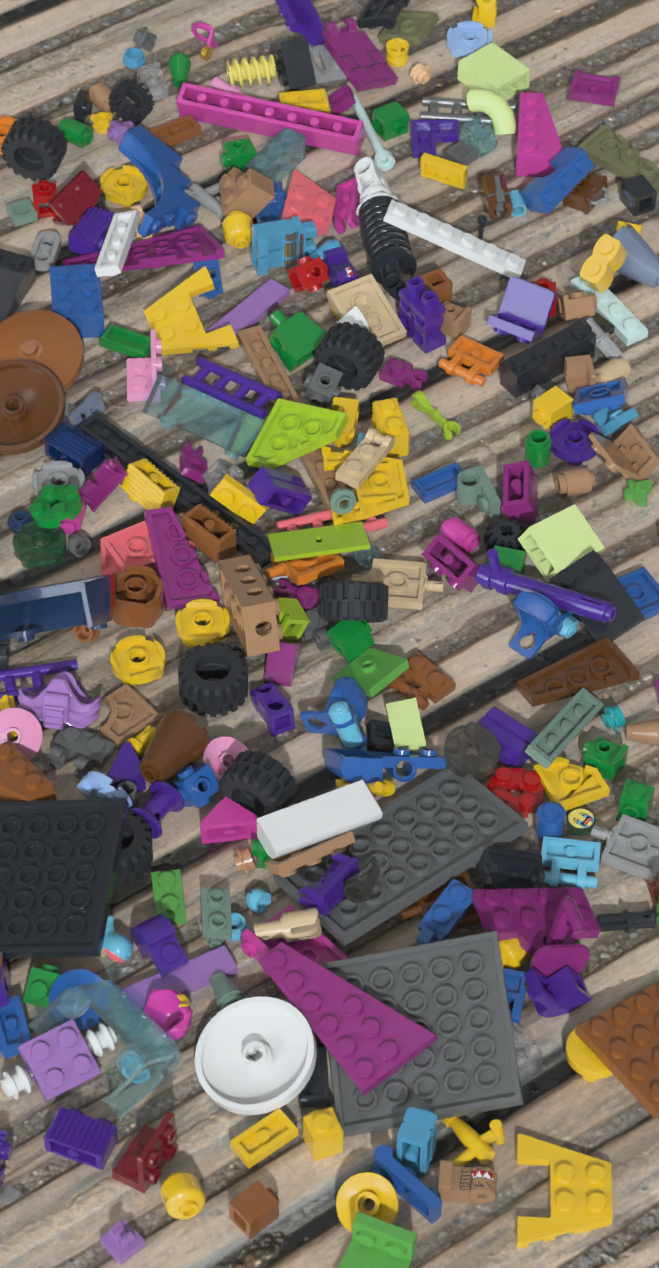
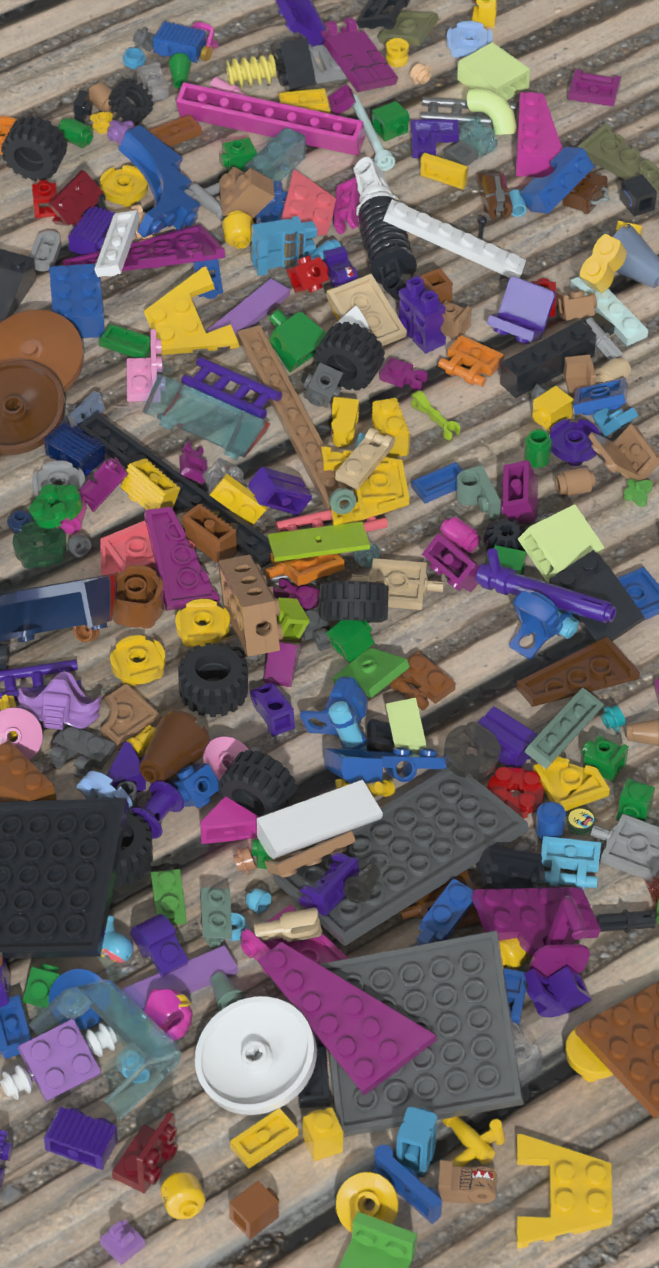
(21, 212): sand green plate -> none
(174, 39): none -> blue brick
(294, 431): lime plate -> none

